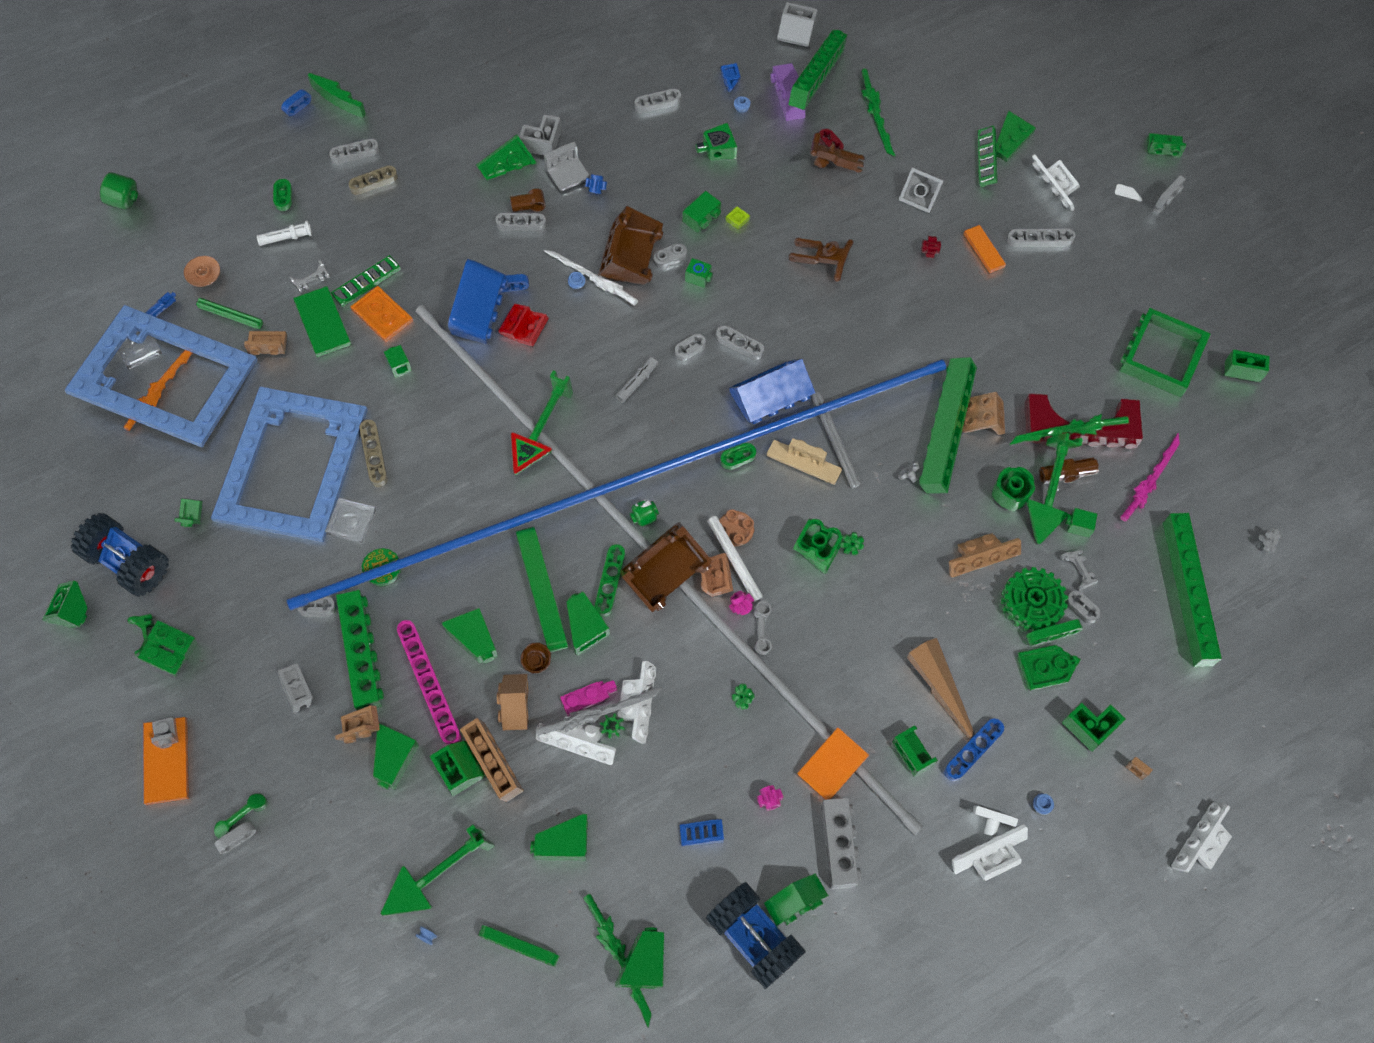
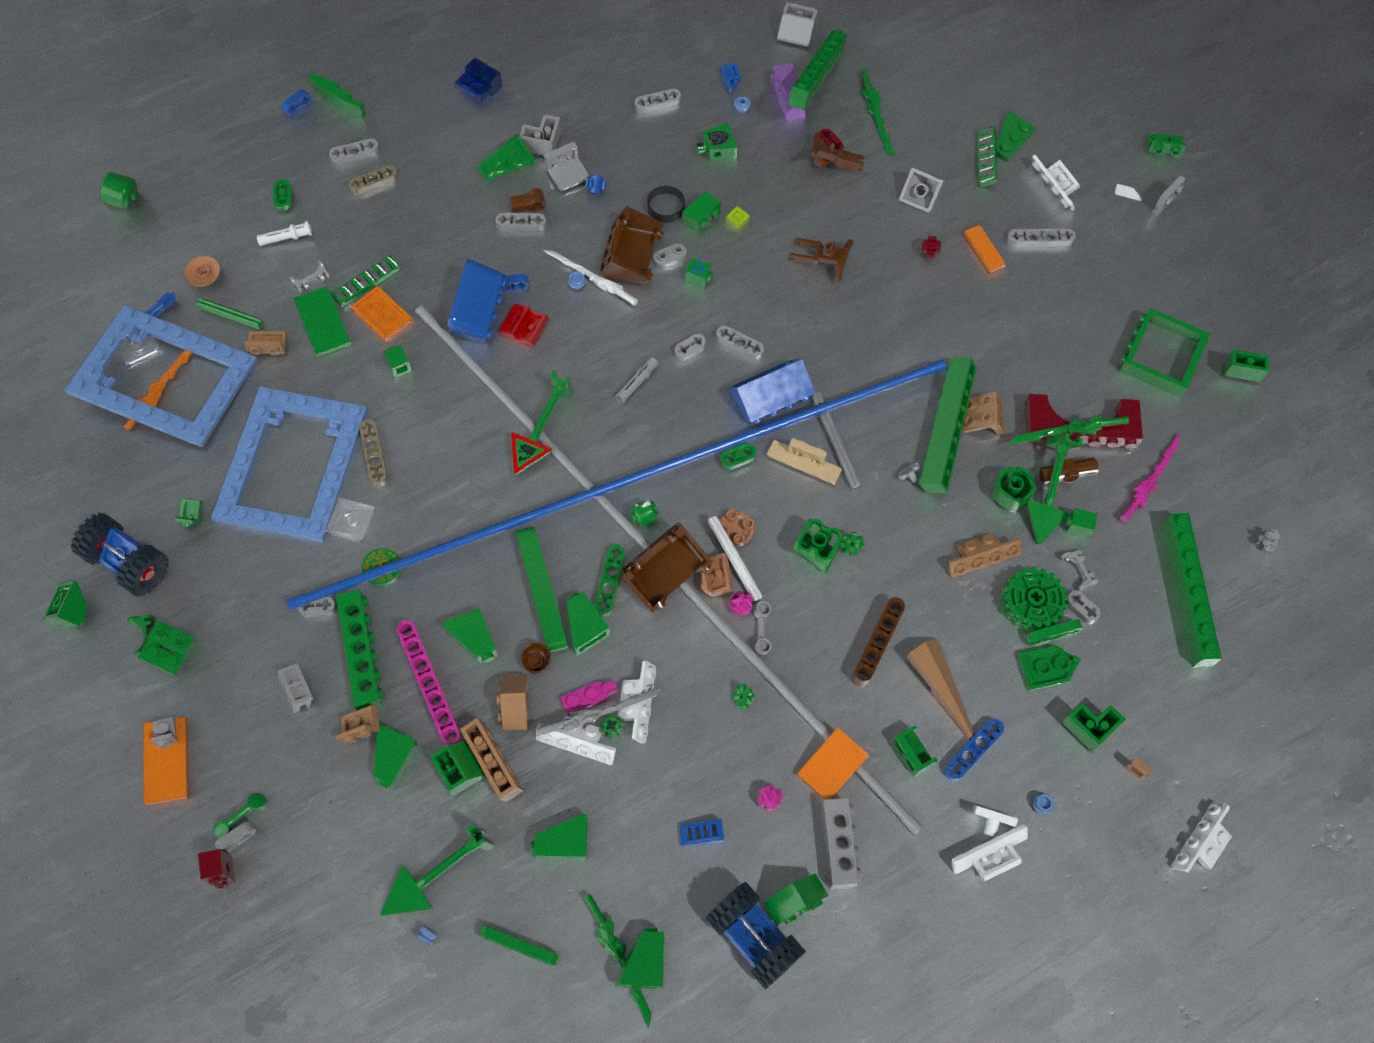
(216, 868): none -> dark red brick
(479, 80): none -> clear blue brick
(665, 190): none -> black tyre
(882, 633): none -> reddish brown beam

